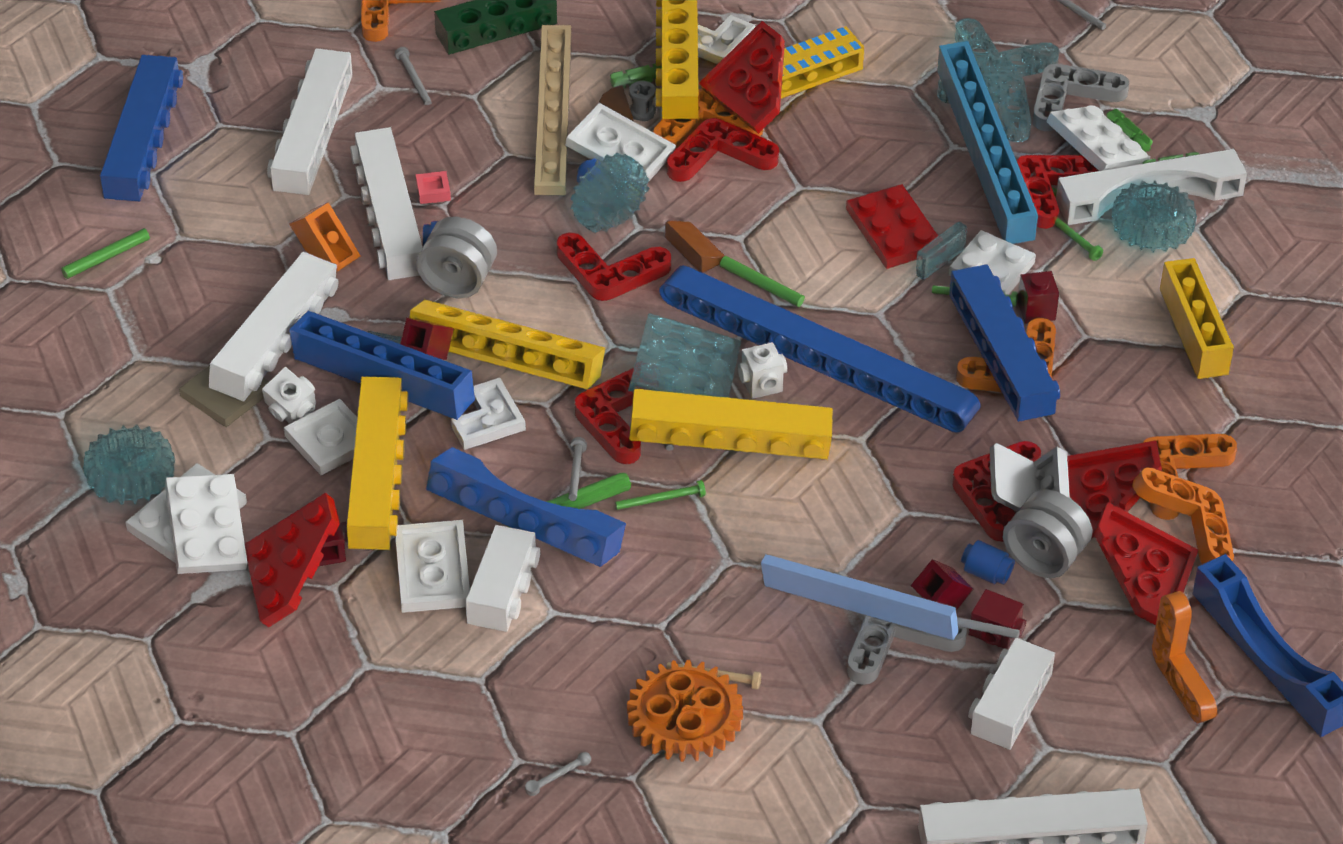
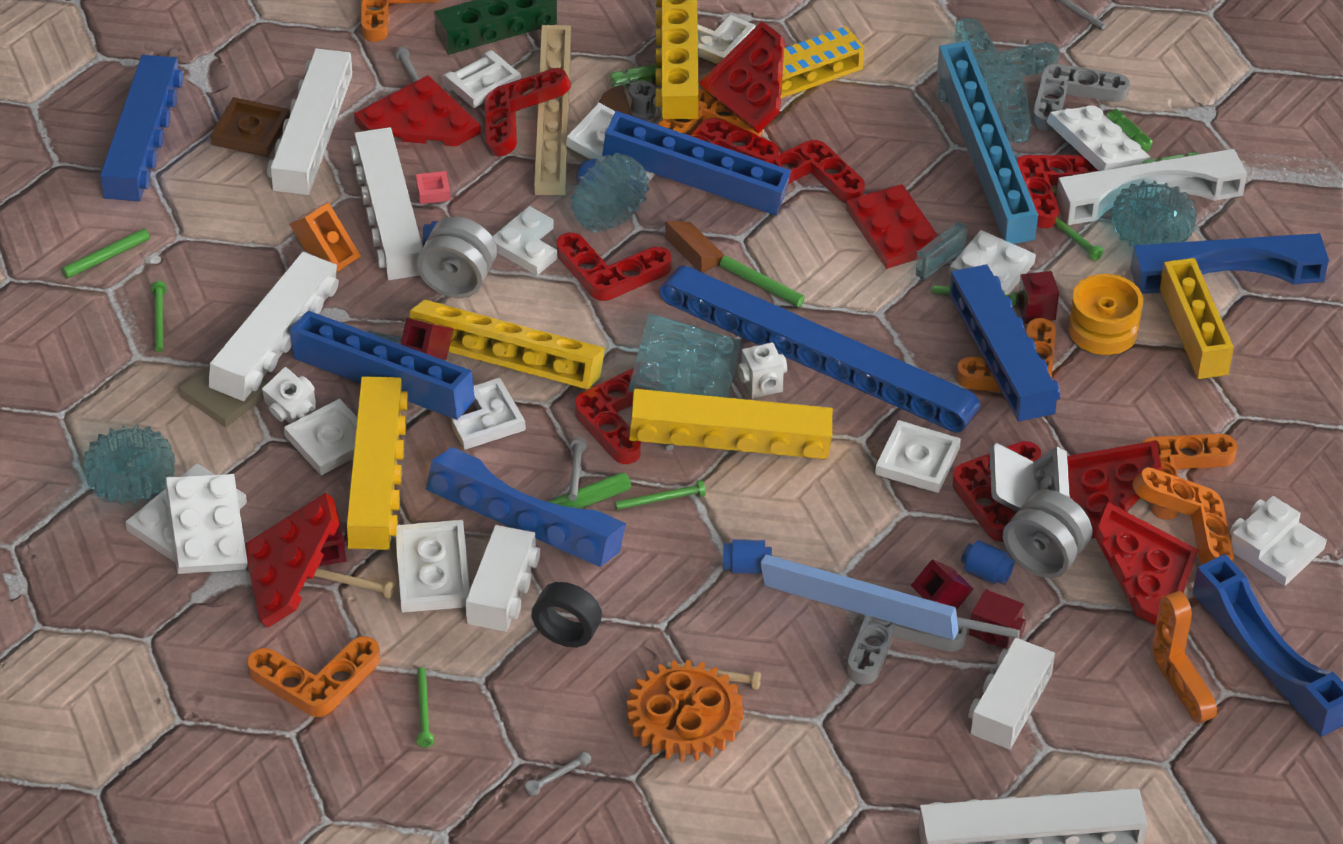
(158, 289): none -> bright green piece
(249, 127): none -> reddish brown plate
(311, 685): none -> orange beam
(388, 588): none -> tan piece
(420, 114): none -> red plate
(424, 738): none -> bright green piece
(480, 78): none -> white plate
(522, 244): none -> white plate
(545, 87): none -> red beam
(576, 601): none -> black tyre
(698, 163): none -> blue brick
(744, 556): none -> blue brick
(807, 160): none -> red beam
(918, 456): none -> white plate
(1105, 314): none -> light orange wheel
(1275, 540): none -> white plate
(1287, 257): none -> blue arch

